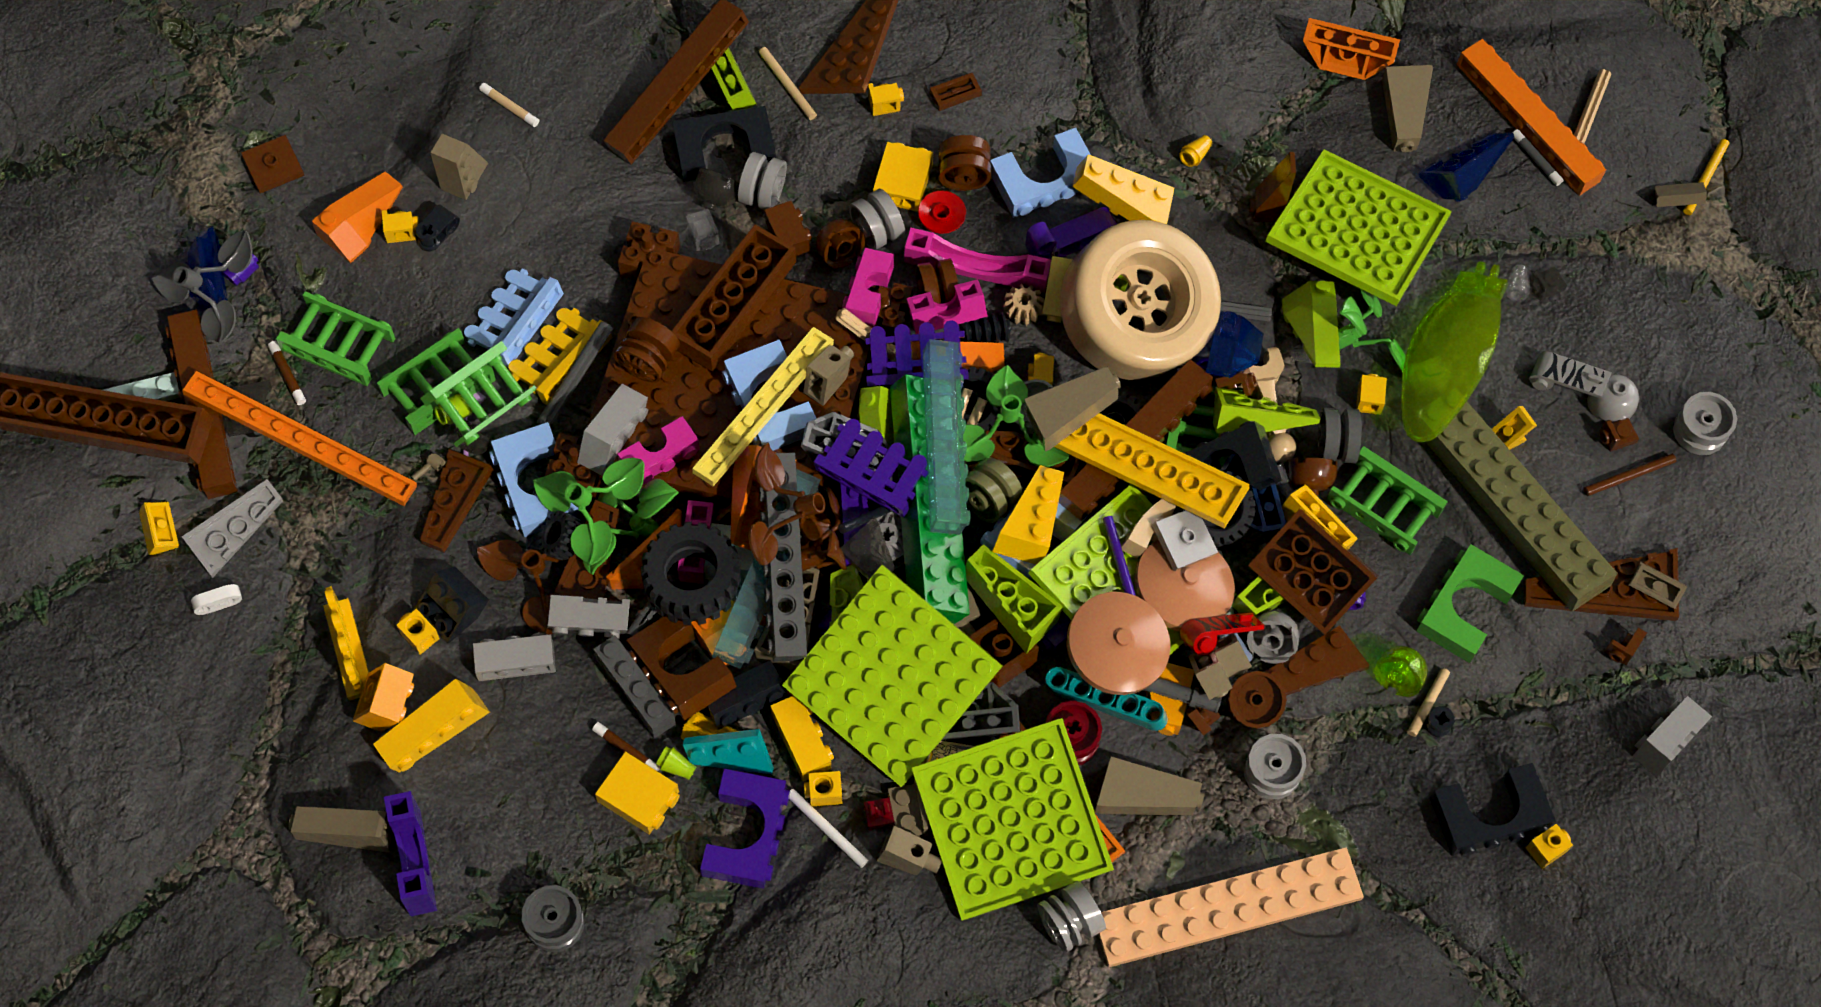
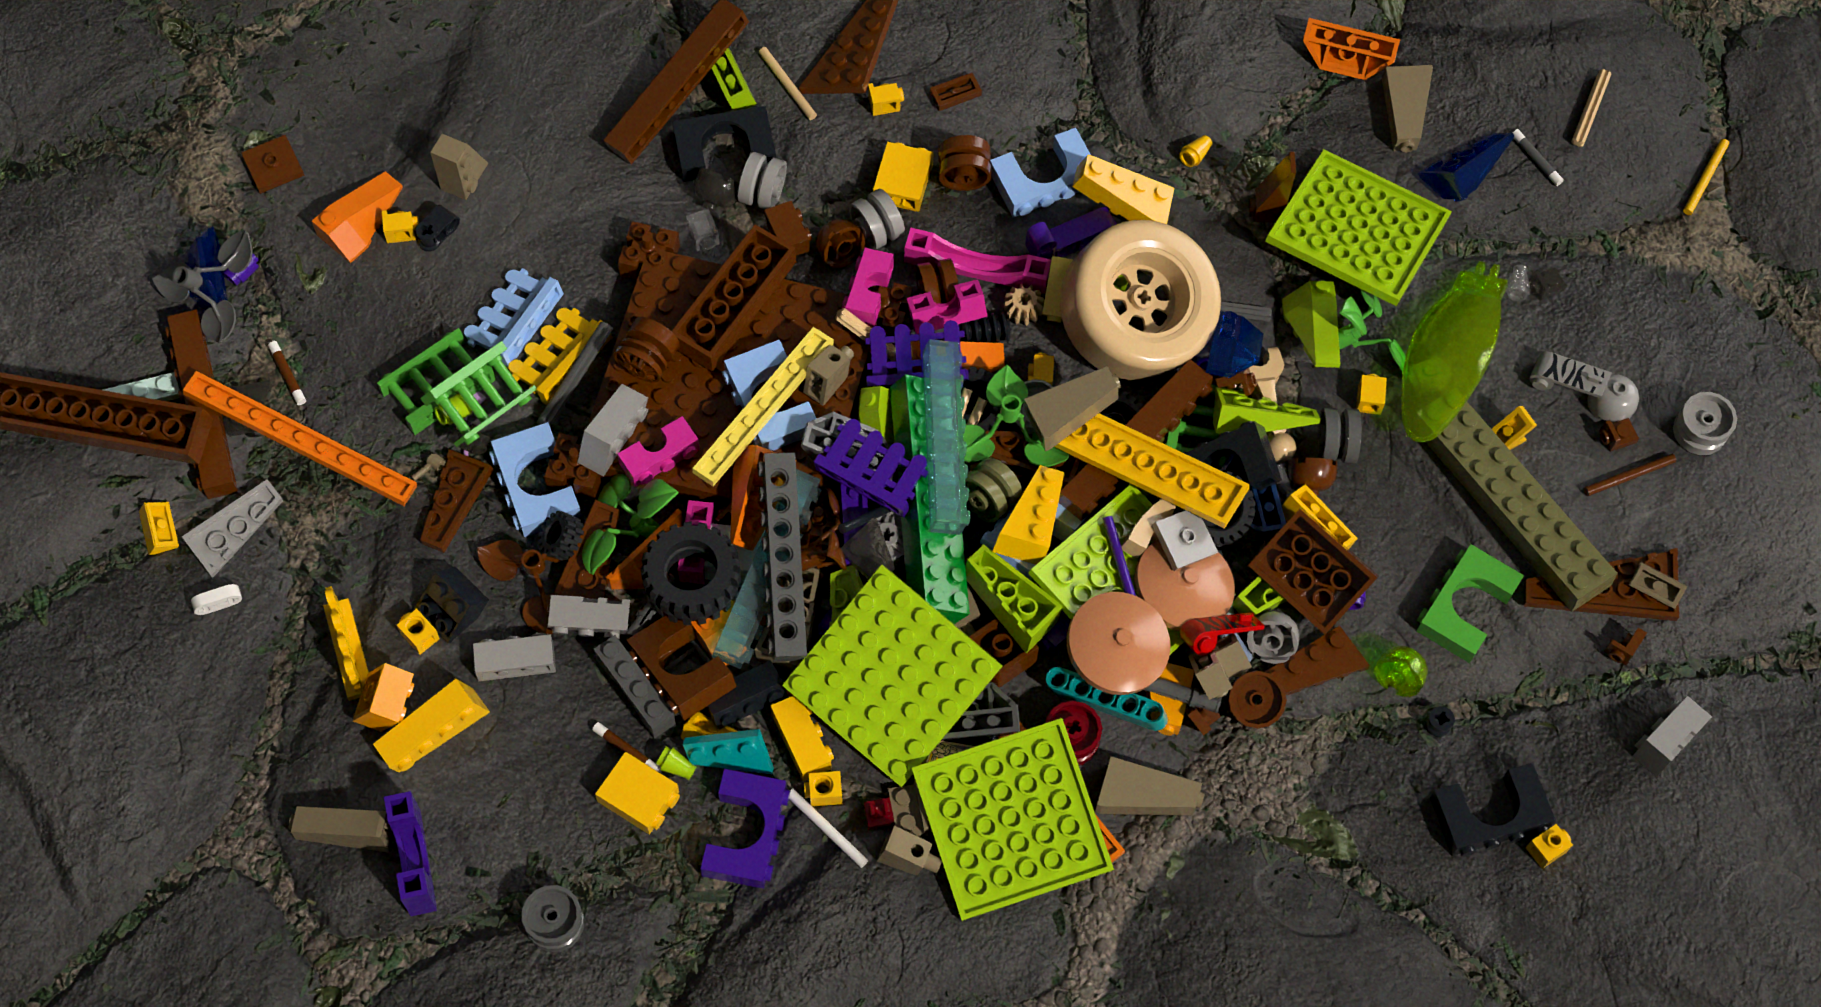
(335, 361): bright green fence -> none
(508, 104): tan bar -> none
(561, 489): bright green plant -> none
(808, 509): reddish brown plant -> none
(942, 203): red dish -> none
(1066, 919): light grey wheel -> none
(1229, 907): light nougat plate -> none
(1282, 753): light grey wheel -> none
(1393, 478): bright green fence -> none
(1428, 702): tan bar -> none
(1531, 117): orange brick -> none
(1680, 194): dark tan slope -> none

